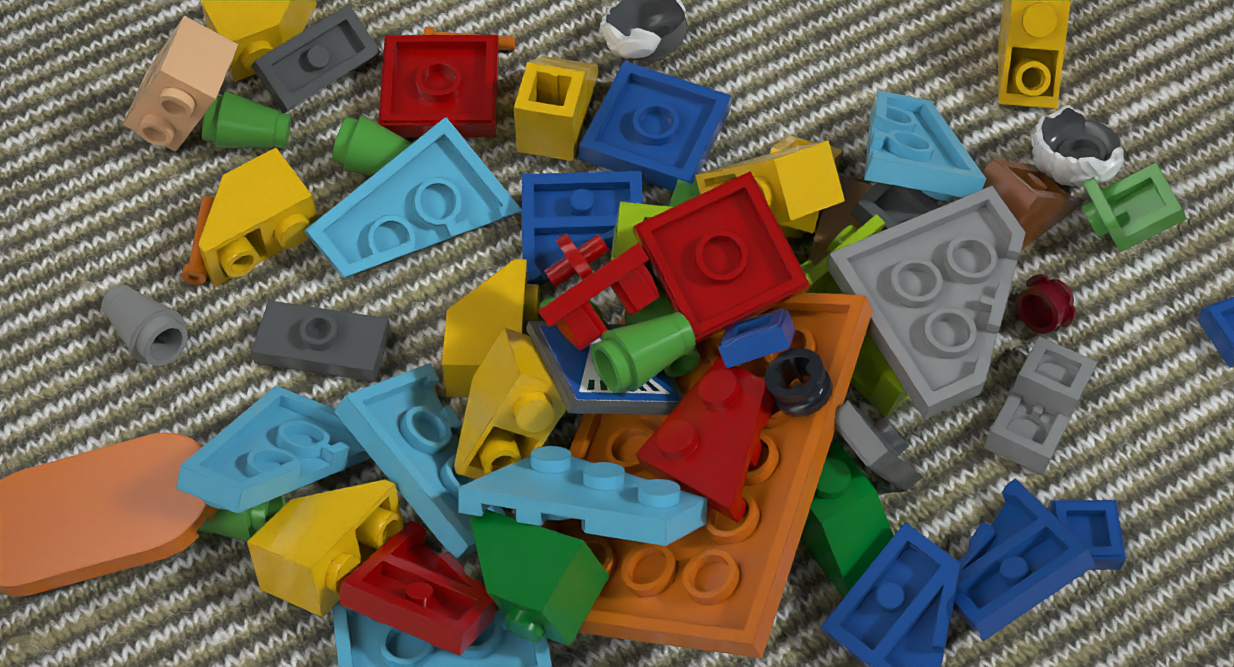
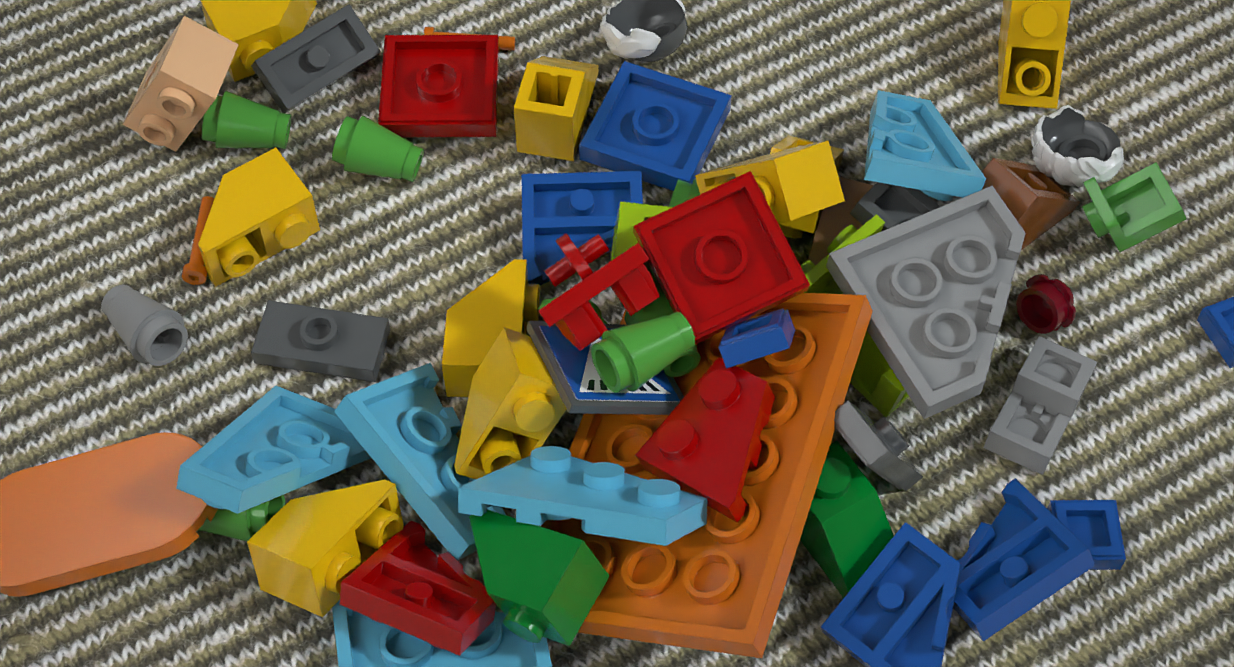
(412, 203): medium azure wing -> none
(803, 399): black bush -> none

